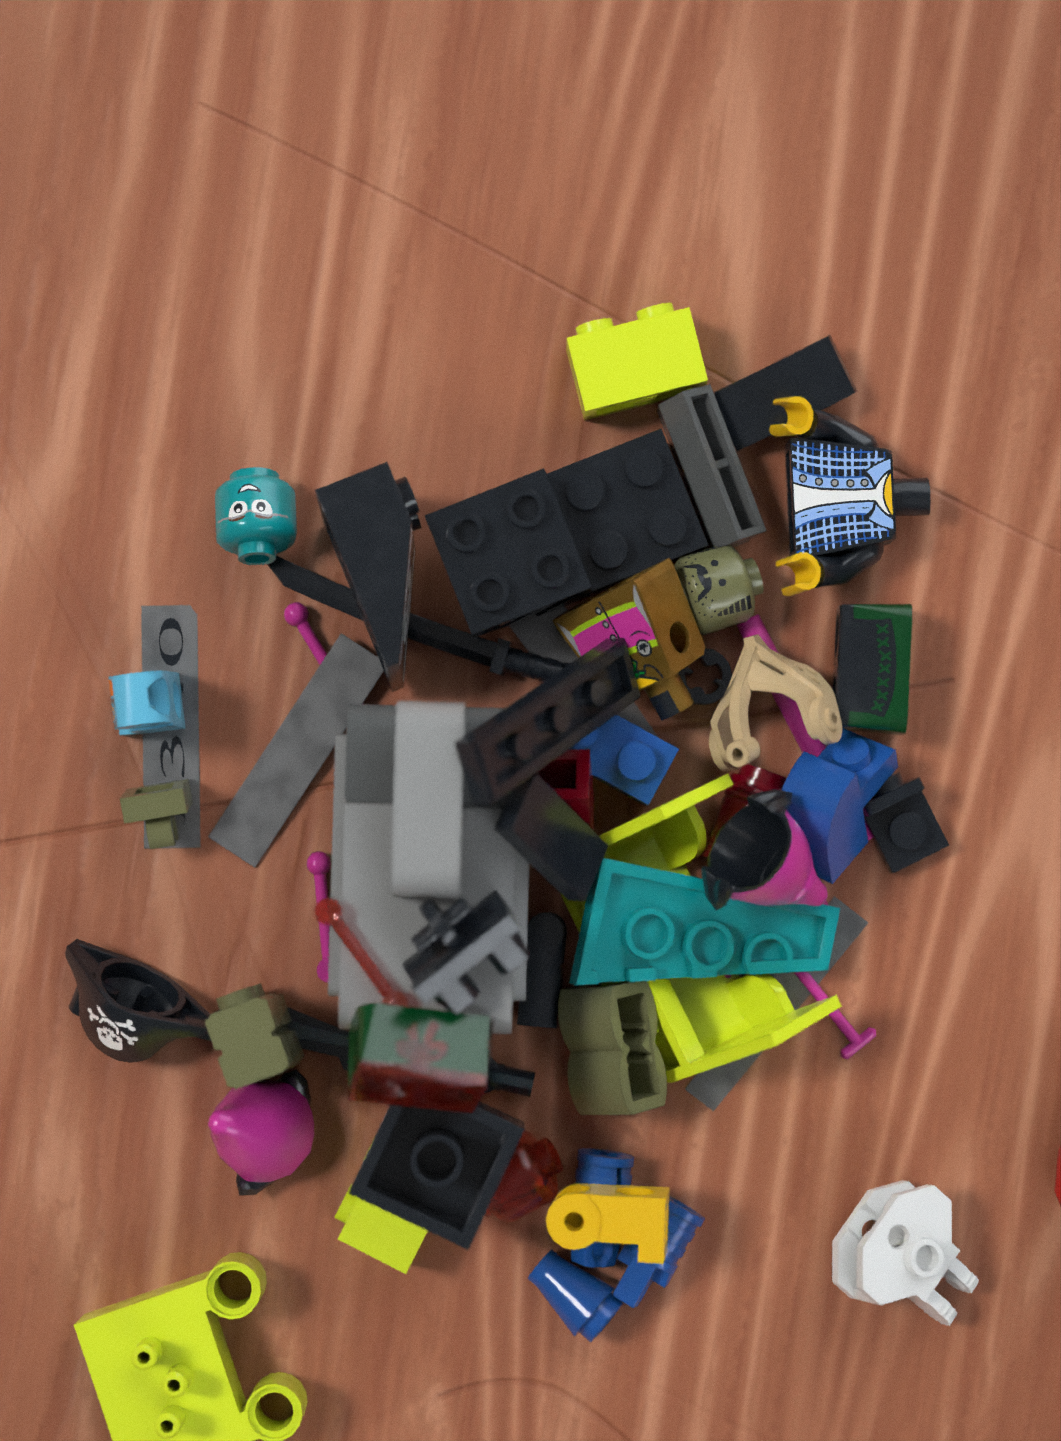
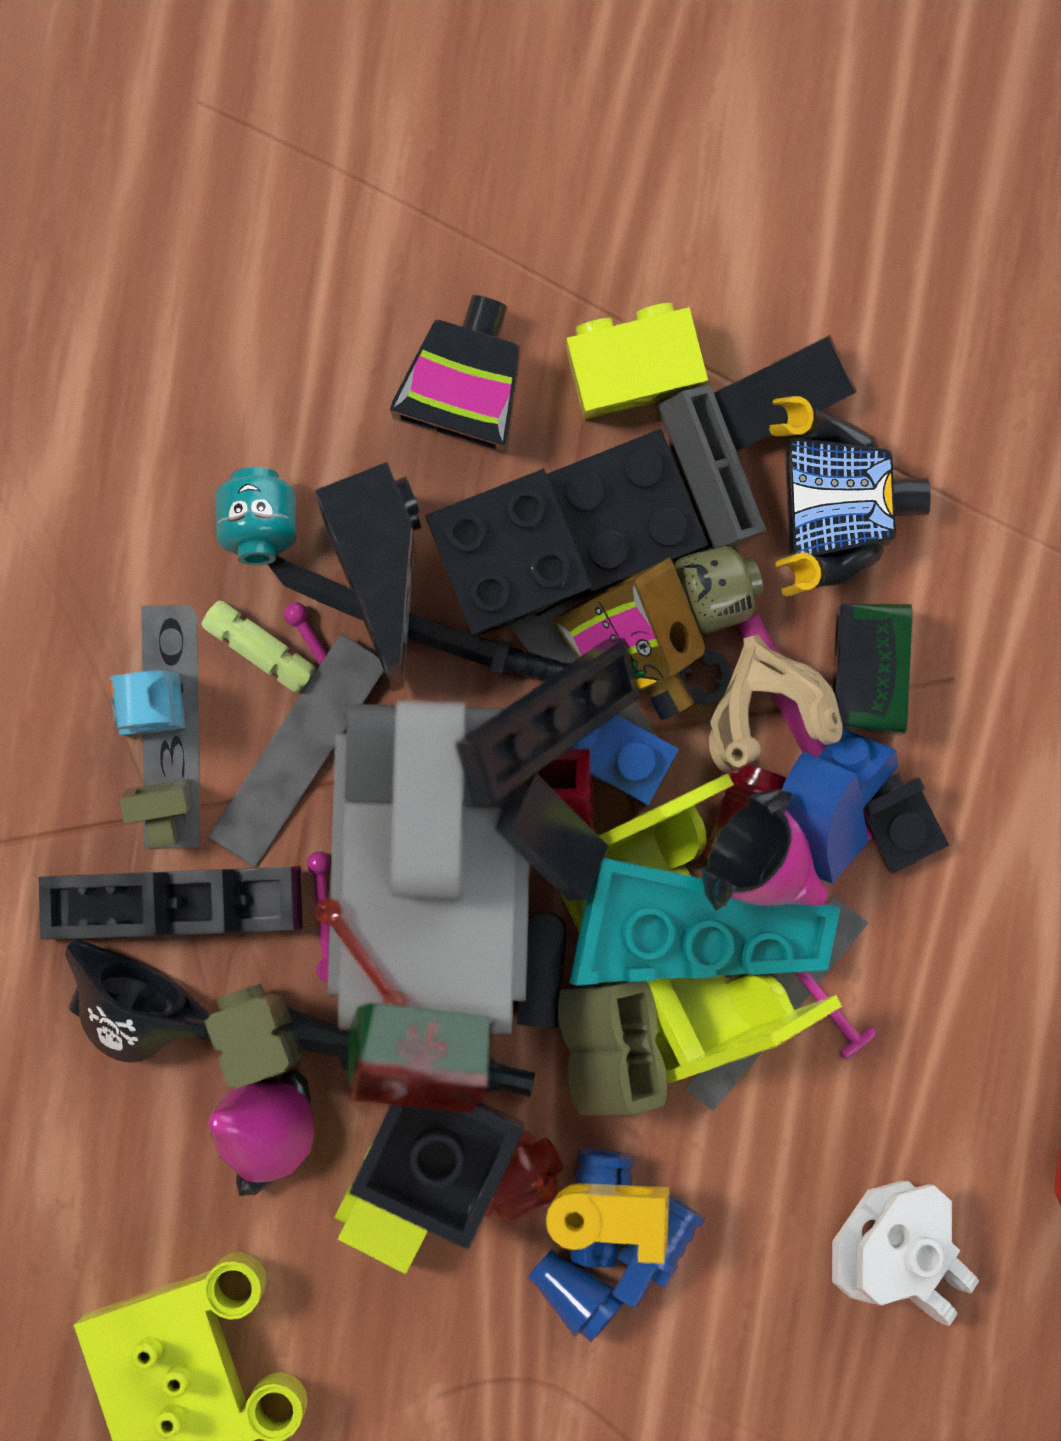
(170, 903): none -> black slope
(258, 646): none -> yellowish green axle
(456, 943): black hips -> none
(463, 379): none -> black torso

